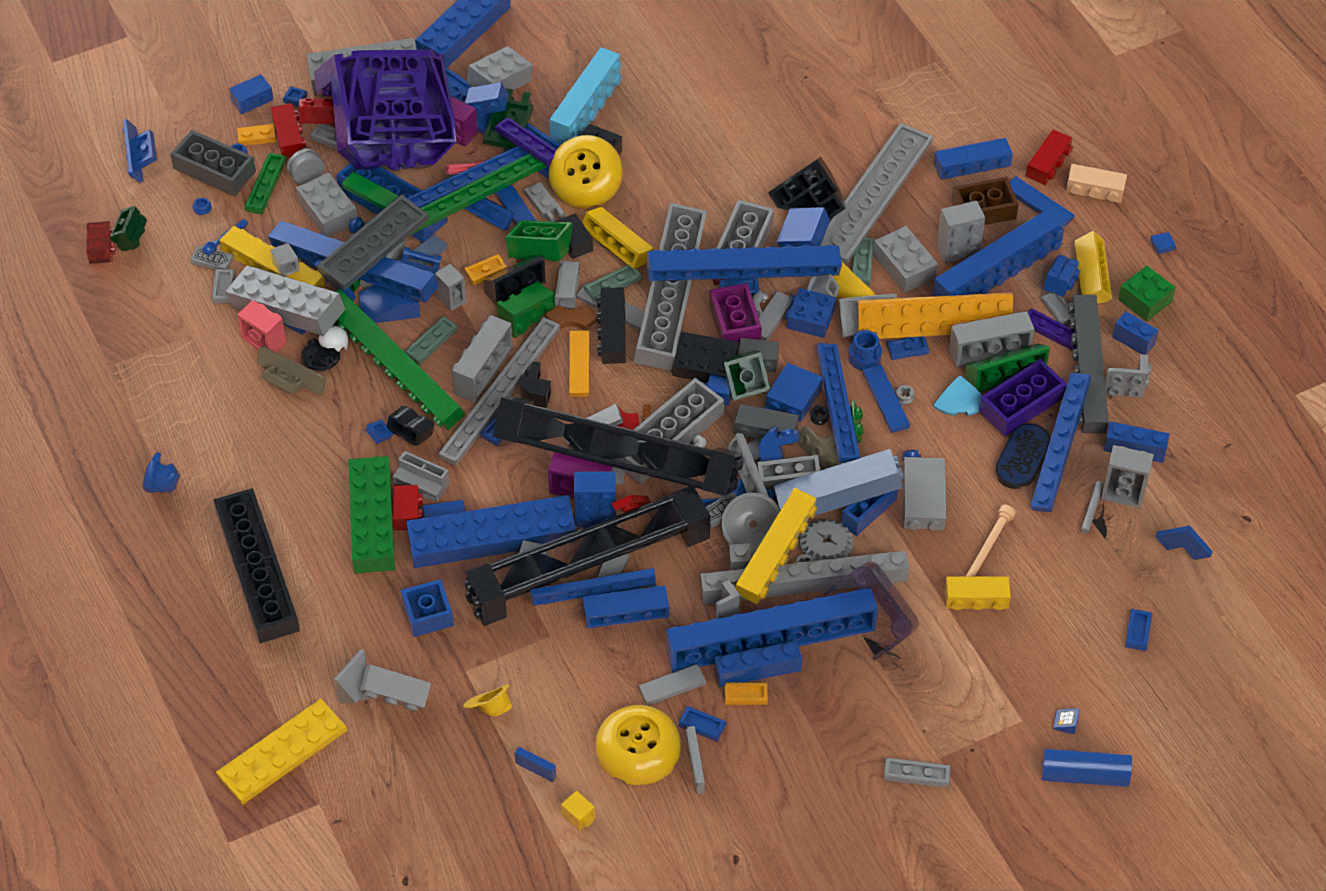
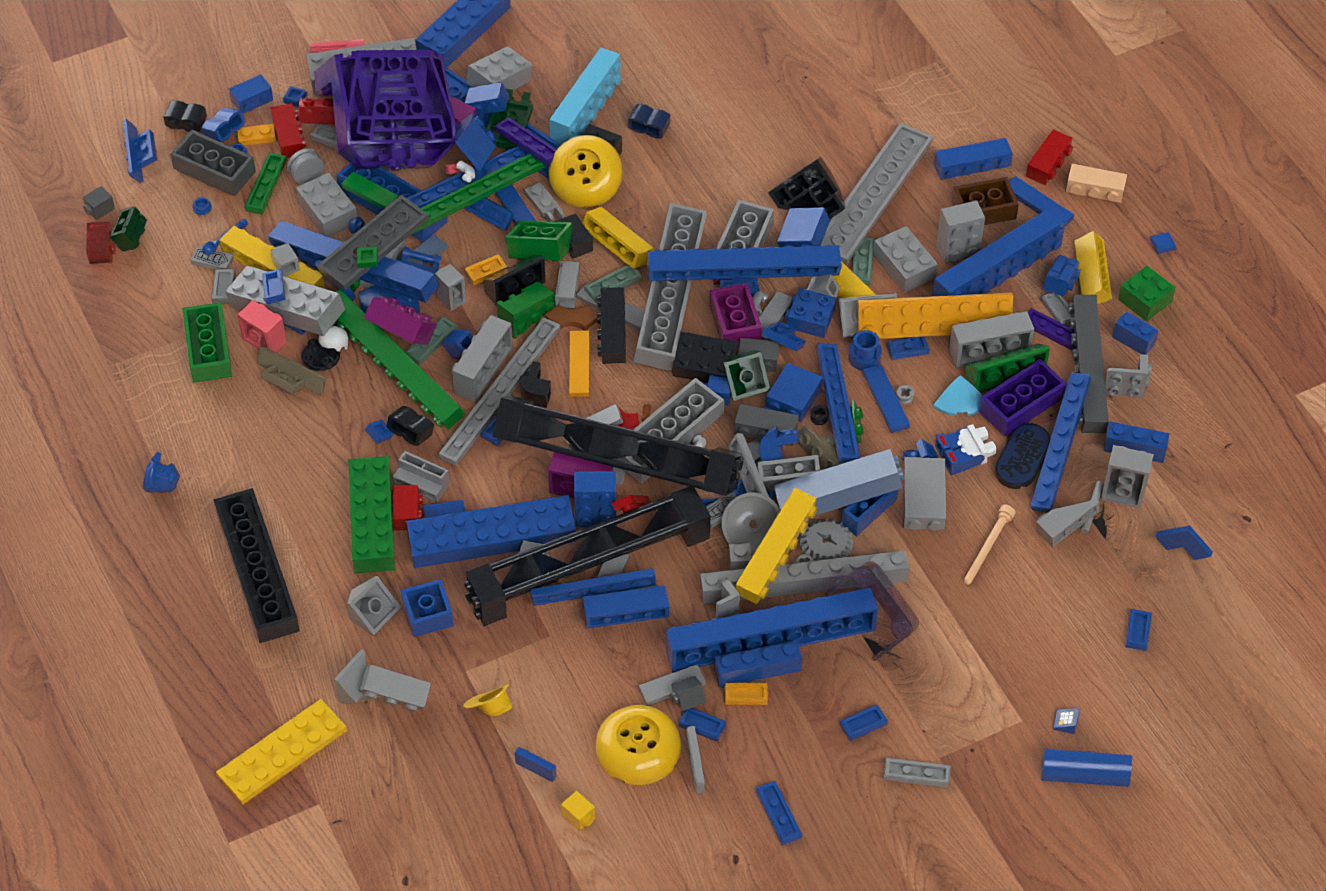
(98, 203): none -> dark grey brick
(185, 116): none -> black brick
(207, 342): none -> green brick
(223, 124): none -> blue brick
(273, 286): none -> tile
(327, 46): none -> coral axle
(367, 257): none -> green plate
(371, 605): none -> light grey slope
(401, 320): none -> magenta brick
(457, 342): none -> blue brick
(467, 169): none -> white arm
(475, 140): none -> blue slope
(649, 121): none -> dark blue brick
(687, 693): none -> dark grey brick
(778, 813): none -> blue tile
(784, 335): none -> blue tile
(863, 722): none -> blue tile
(925, 449): none -> blue tile
(964, 448): none -> hips
(977, 593): yellow brick -> none
(1063, 521): none -> light grey slope

